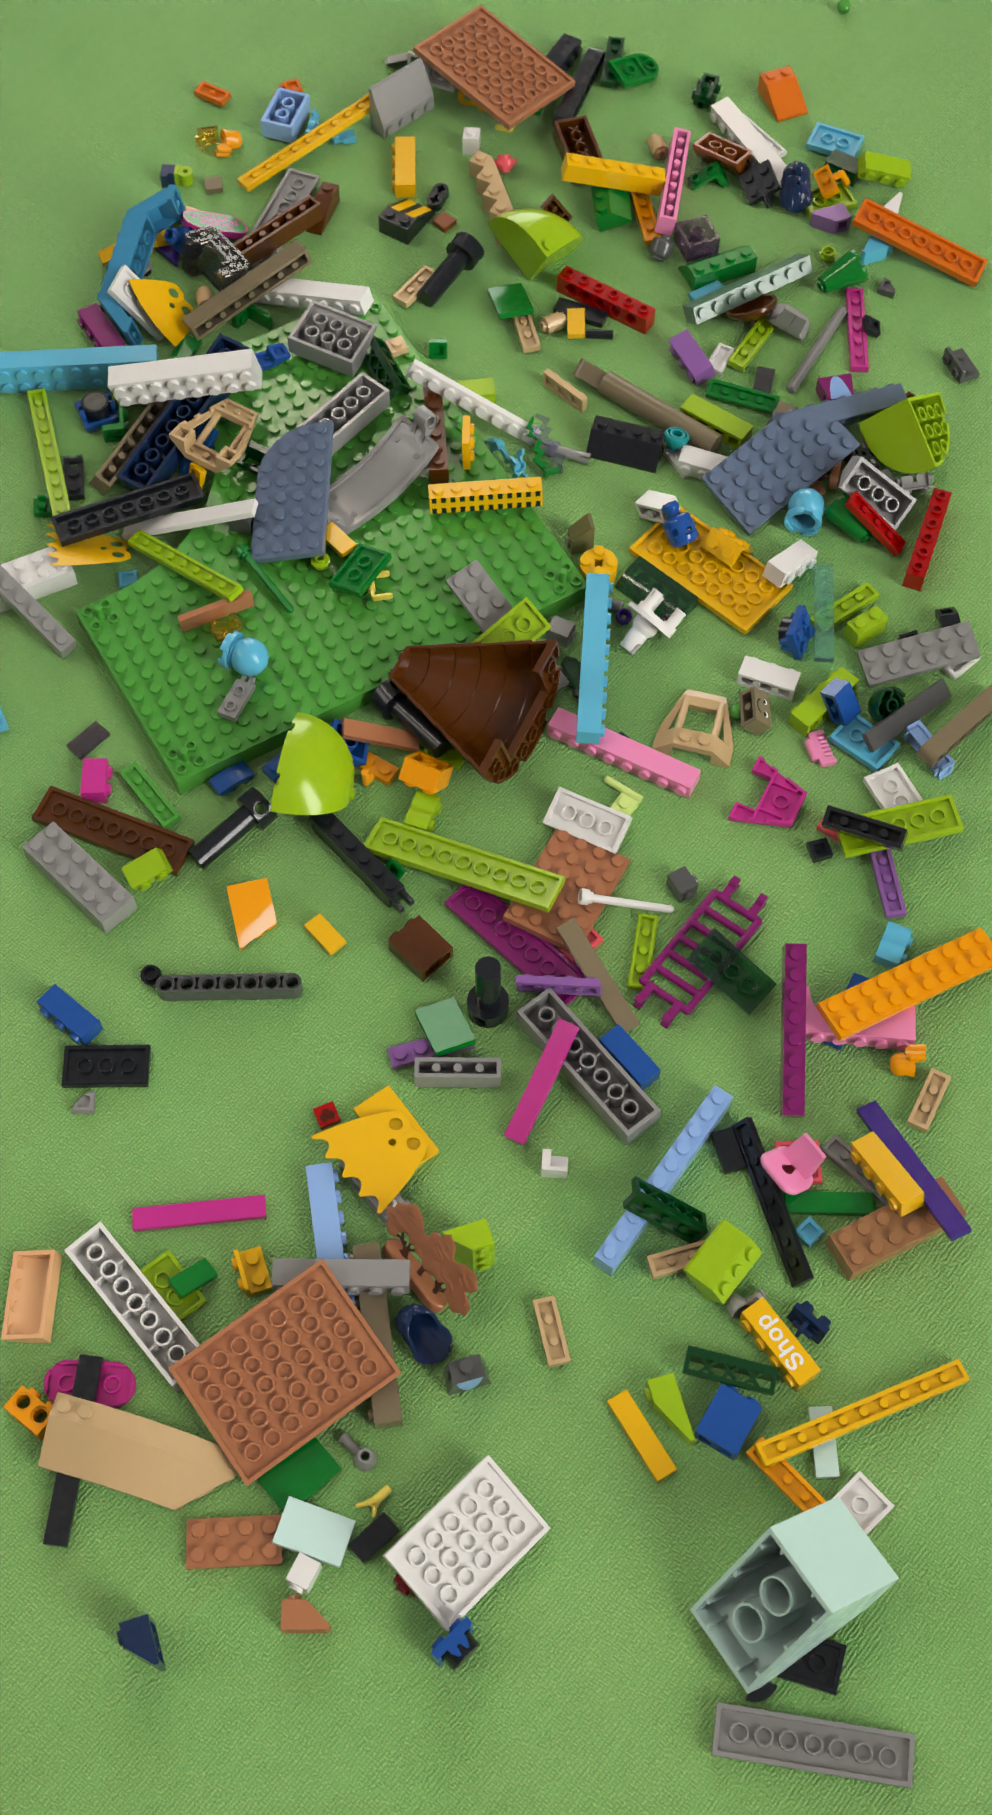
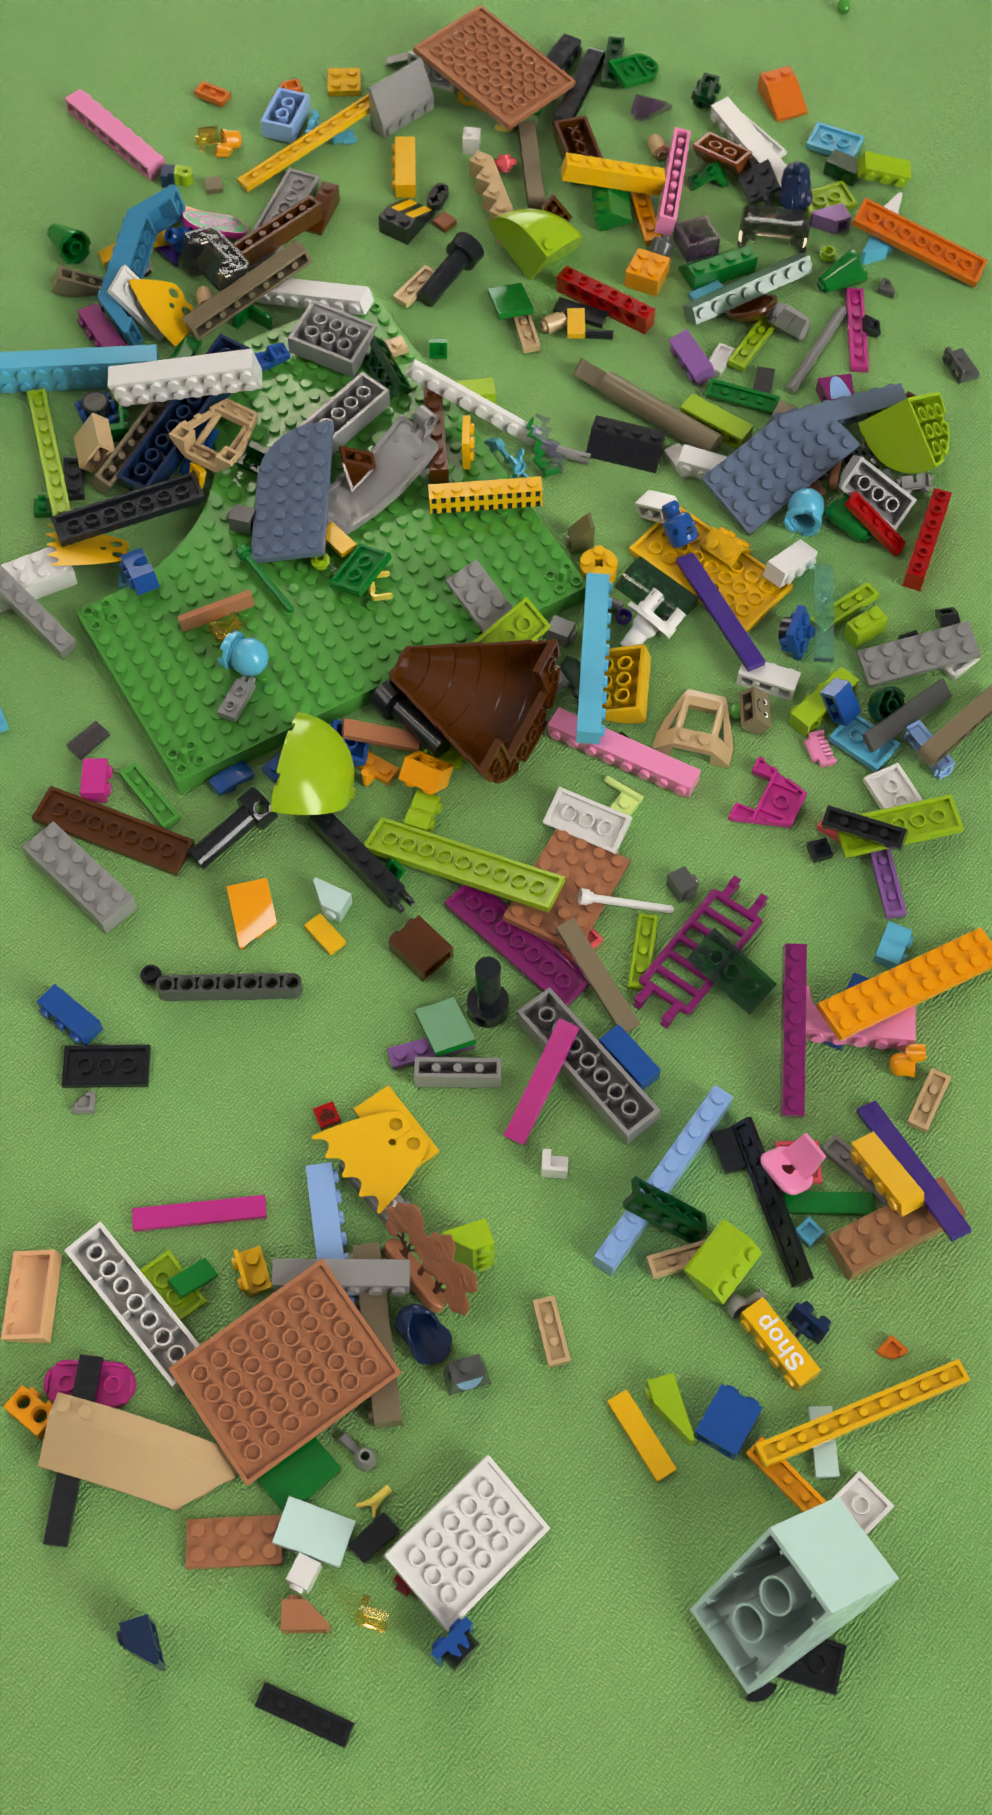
(69, 243): none -> green cone
(75, 283): none -> dark tan slope
(93, 443): none -> tan brick
(115, 134): none -> bright pink brick
(138, 571): none -> blue arch
(147, 869): lime brick -> none
(185, 566): lime tile -> none
(194, 518): white tile -> none
(304, 1714): none -> black tile
(332, 900): none -> light aqua slope
(344, 82): none -> yellow plate
(357, 465): none -> reddish brown slope
(371, 1617): none -> clear yellow tile
(531, 164): none -> dark tan beam
(560, 985): medium lavender plate -> none
(565, 390): tan plate -> none
(627, 684): none -> yellow slope
(647, 272): none -> light orange brick
(648, 108): none -> slope
(676, 438): teal brick -> none
(720, 612): none -> dark purple tile
(731, 1365): dark green fence -> none
(774, 222): none -> clear smoke windscreen
(813, 1745): light grey plate -> none
(827, 181): light orange plate -> none
(892, 1349): none -> orange tile

